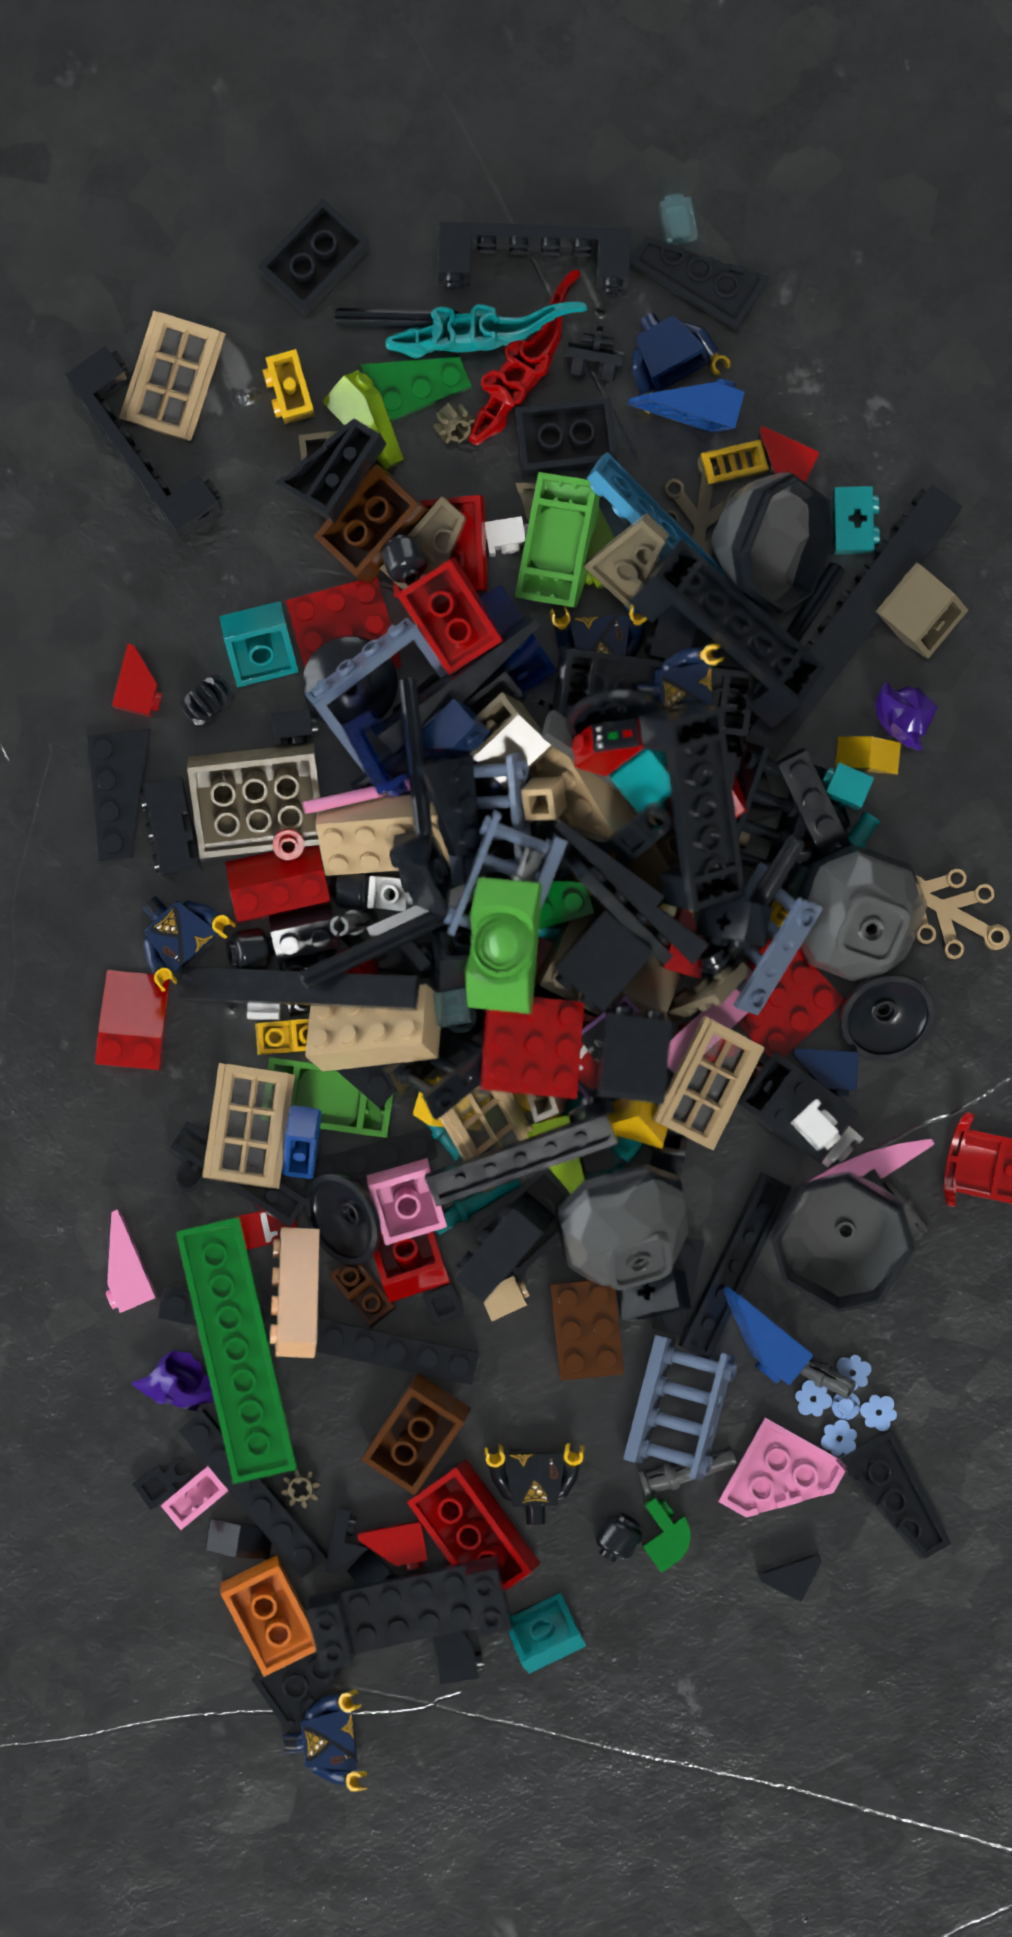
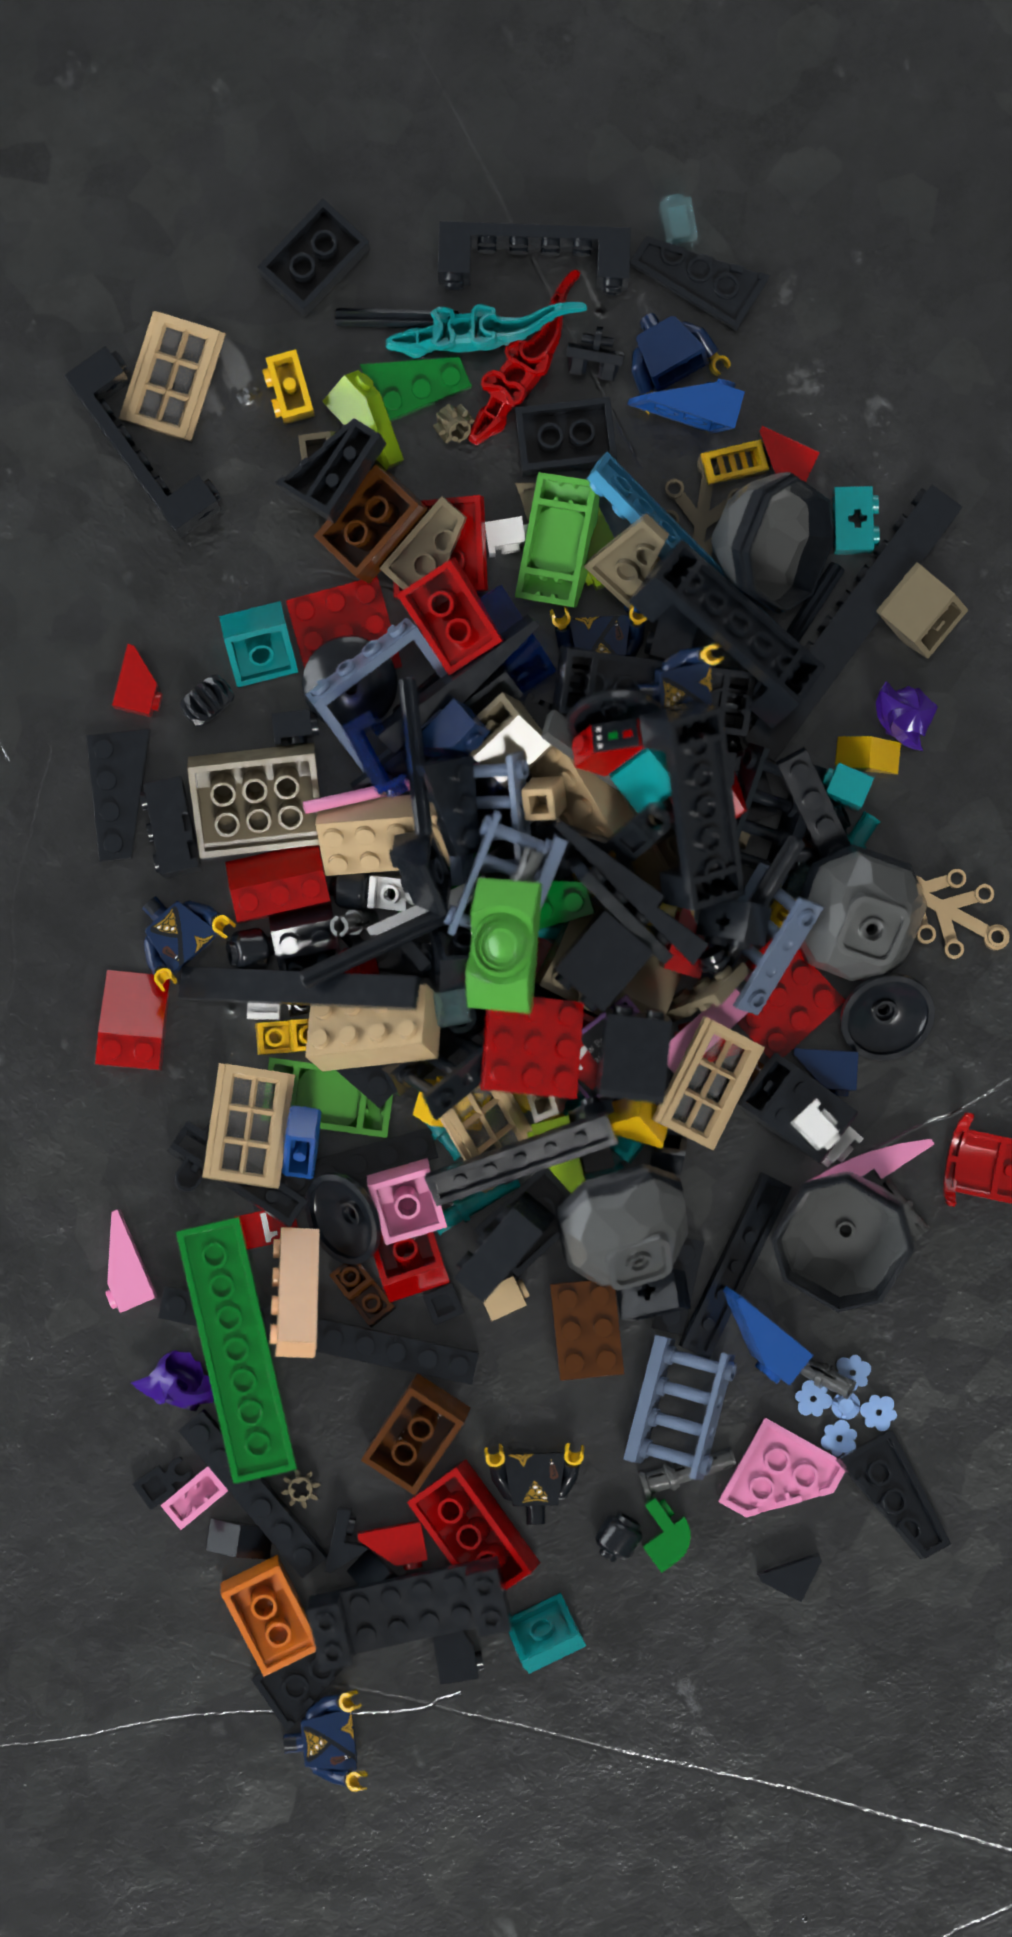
(288, 835): plate -> none
(404, 559): black head -> none

